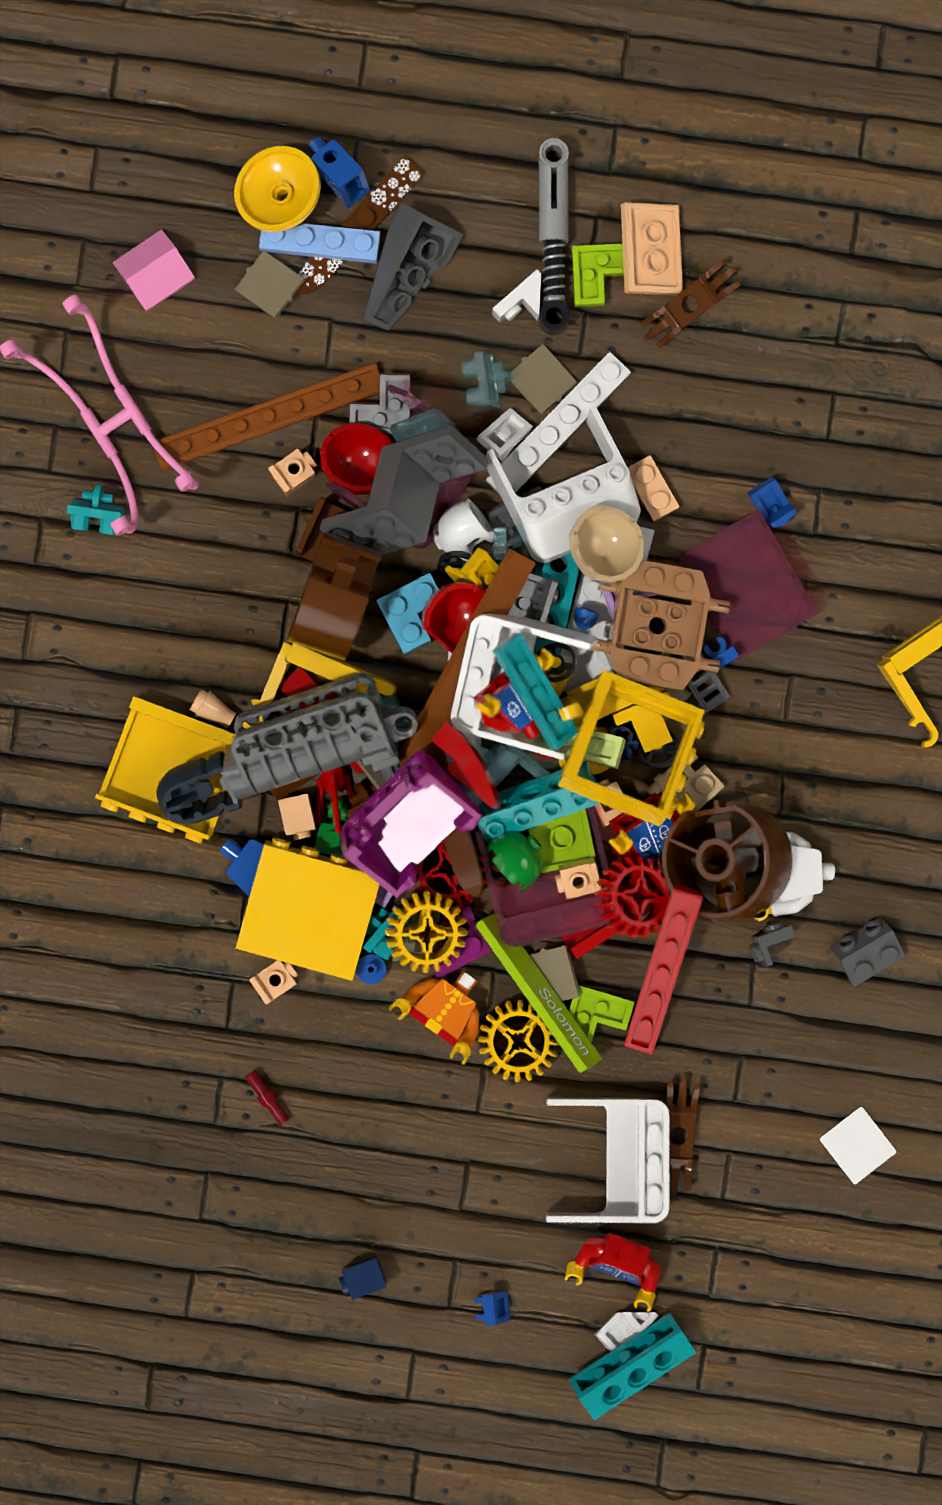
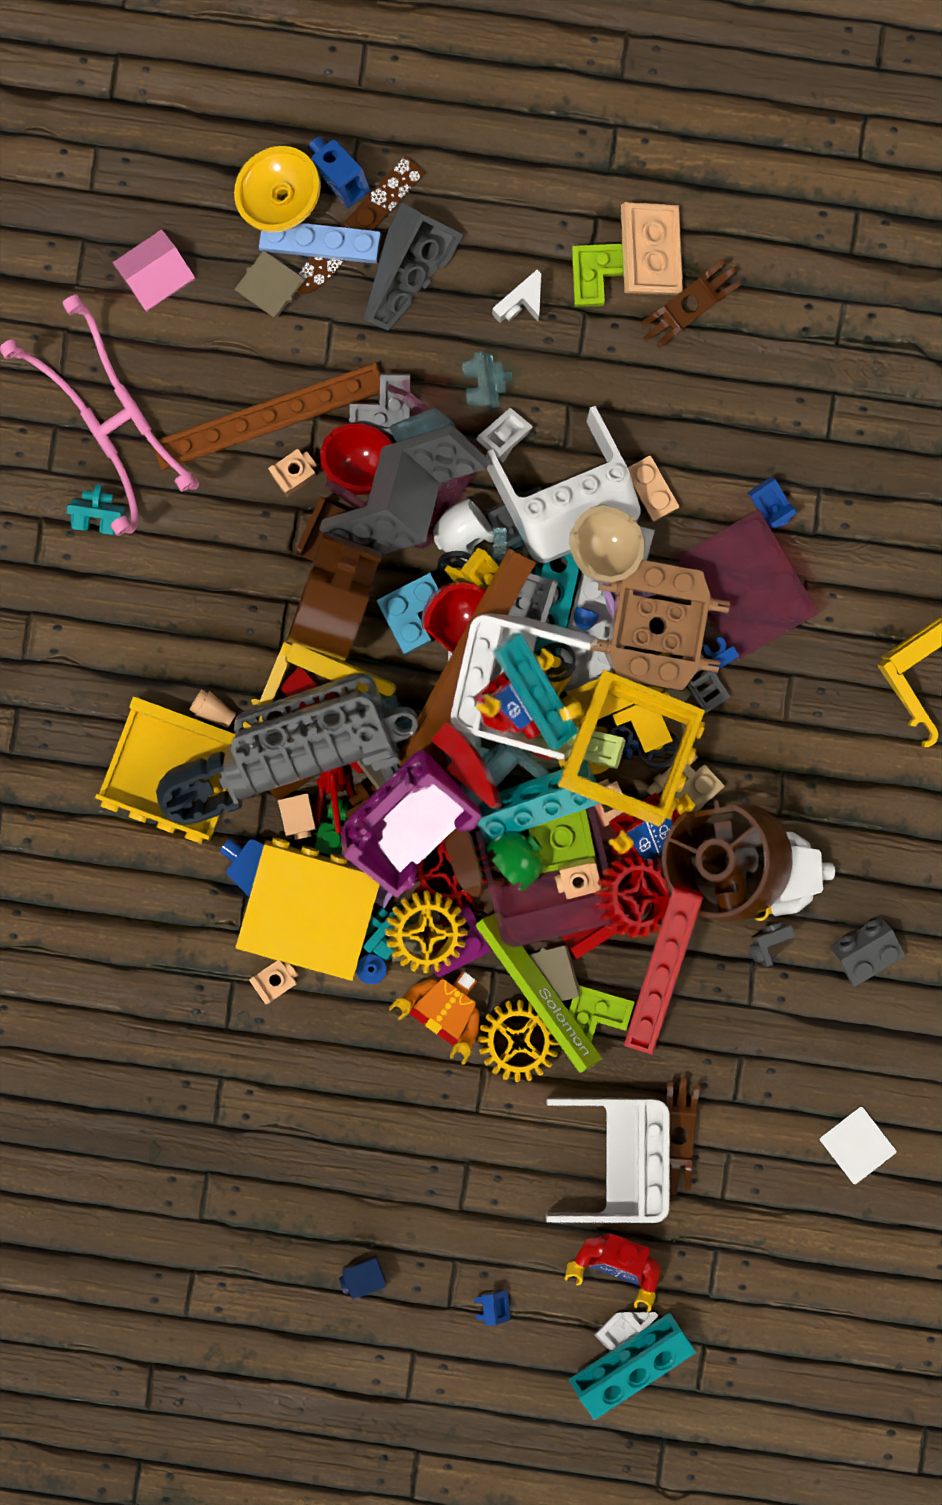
(267, 1098): dark red bar -> none
(542, 379): dark tan piece -> none
(553, 233): piece -> none
(563, 421): white plate -> none

